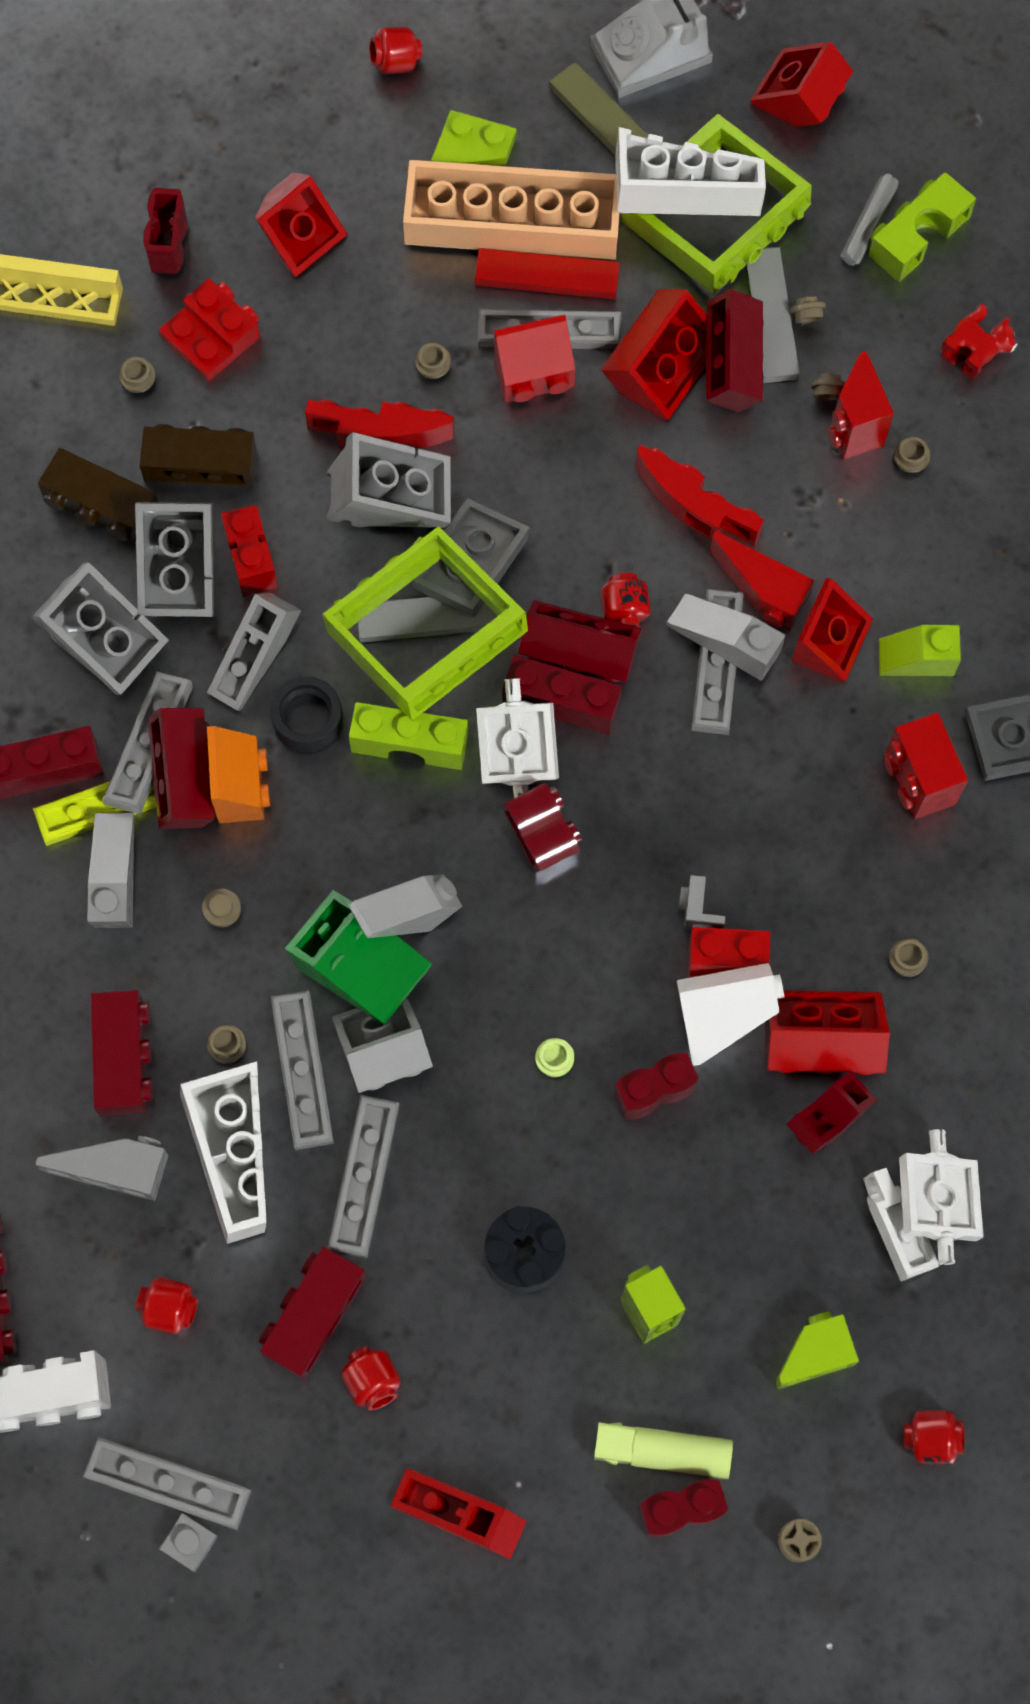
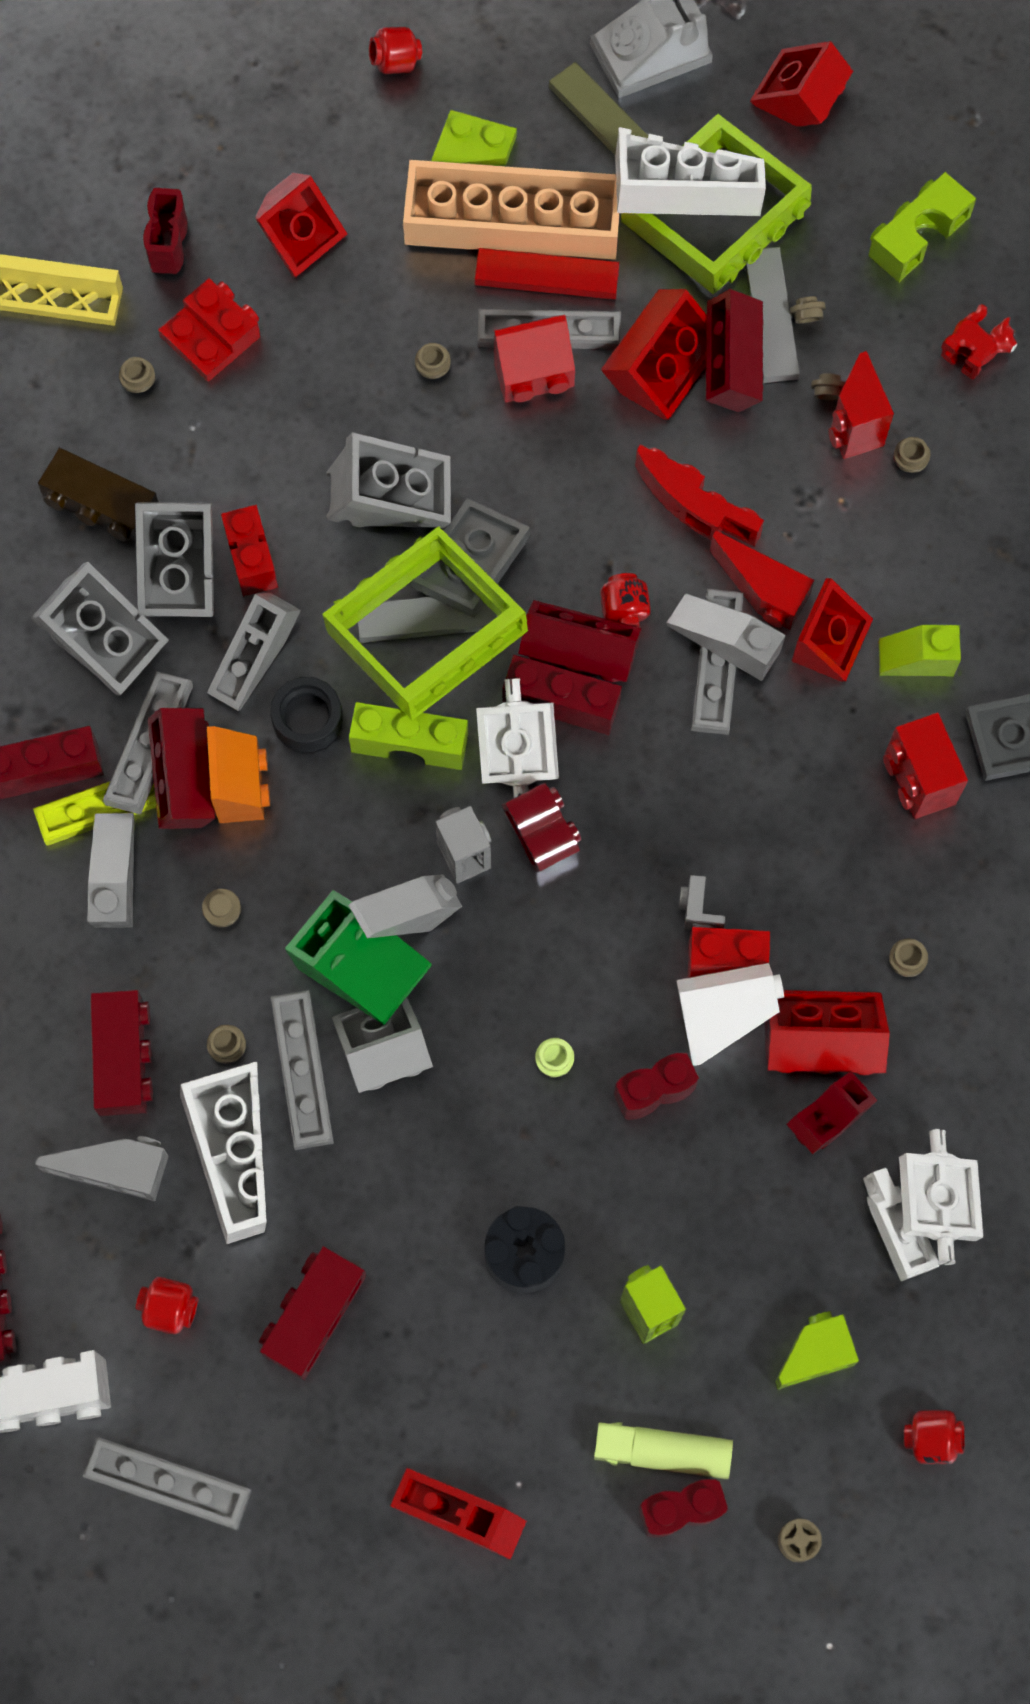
(188, 1542): light grey plate -> none
(198, 456): dark brown brick -> none
(363, 1176): light grey tile -> none
(371, 1378): red head -> none
(395, 423): red slope -> none
(463, 843): none -> light grey brick
(869, 219): light grey axle -> none

